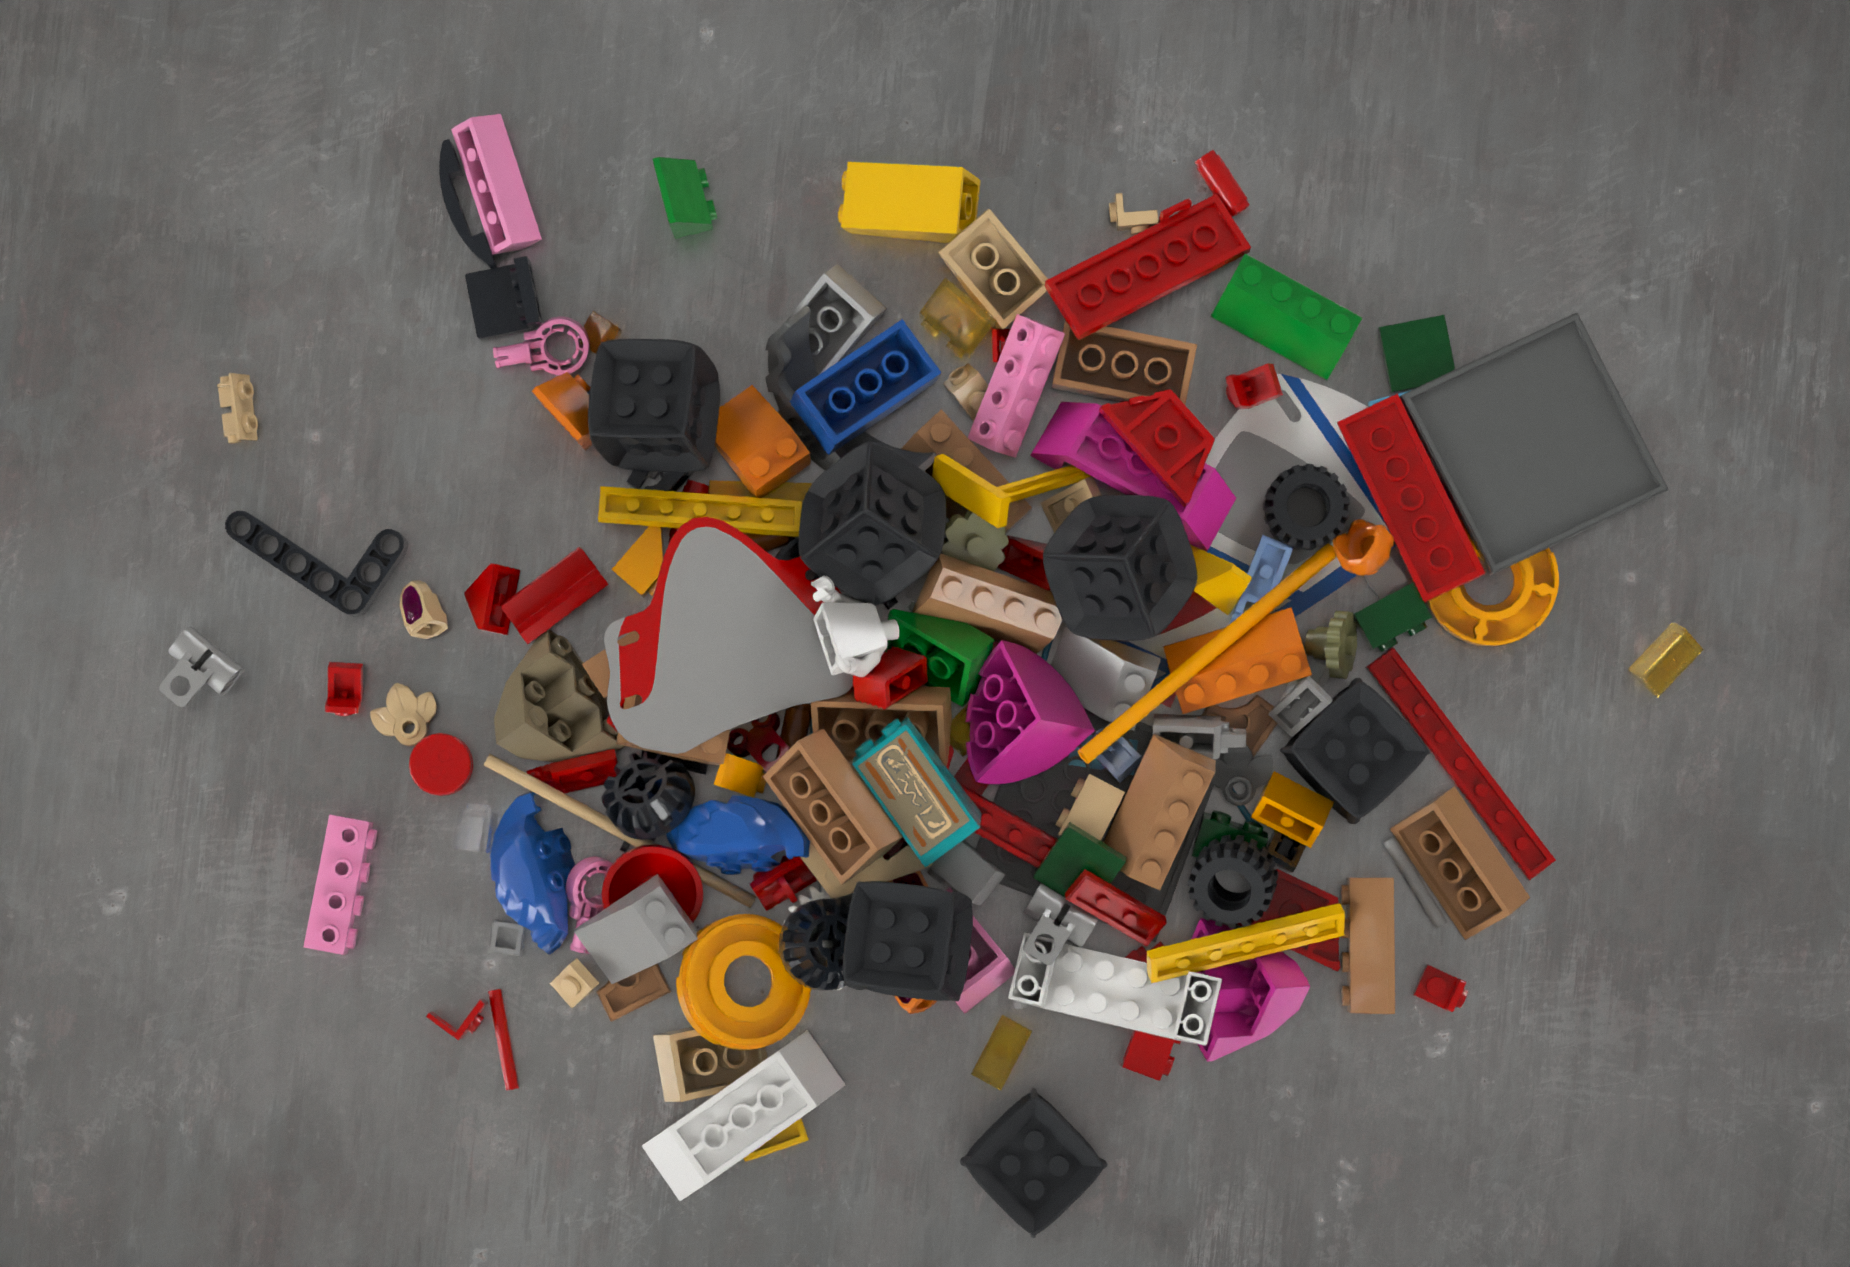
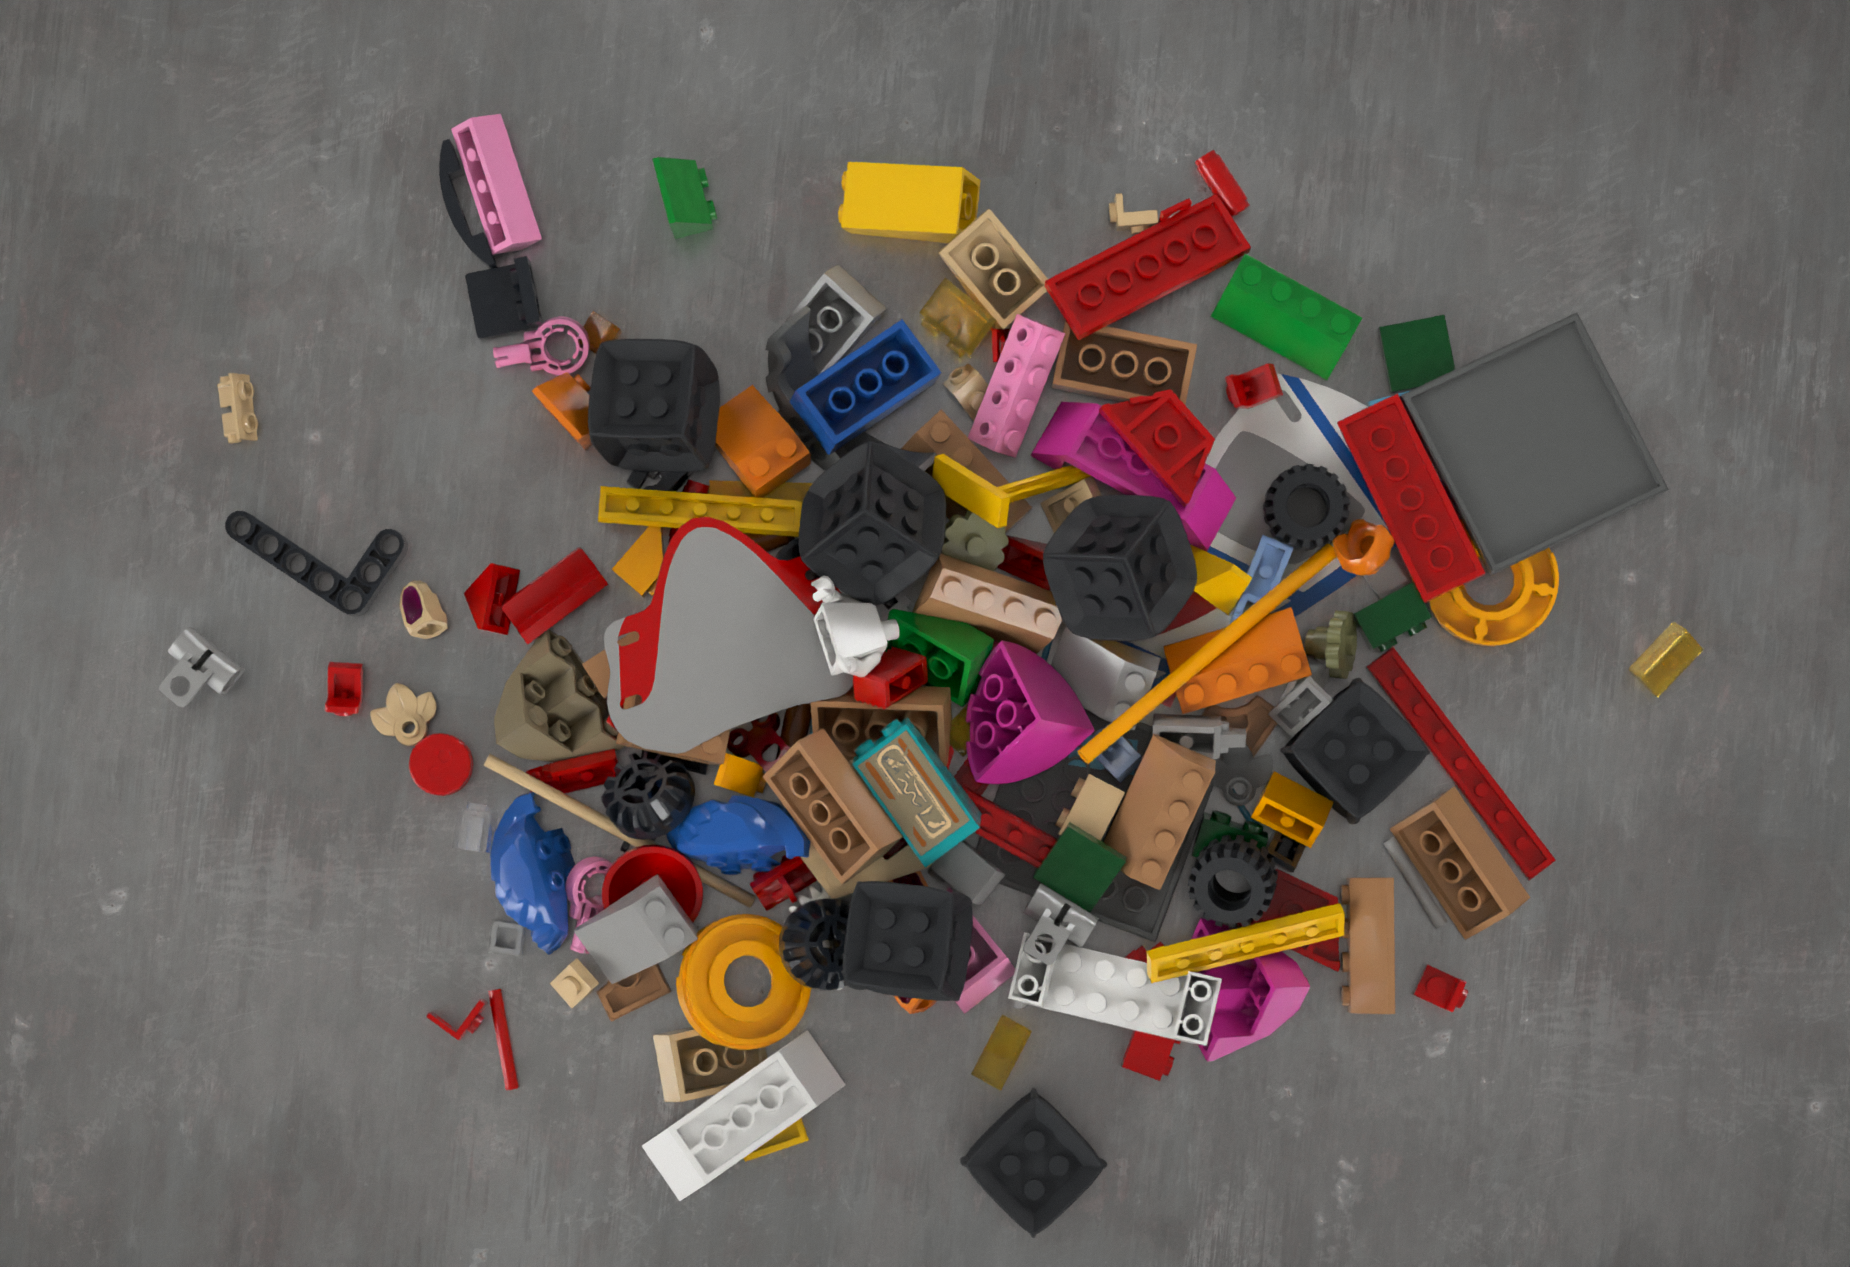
(339, 885): bright pink brick -> none
(1115, 908): red tile -> none

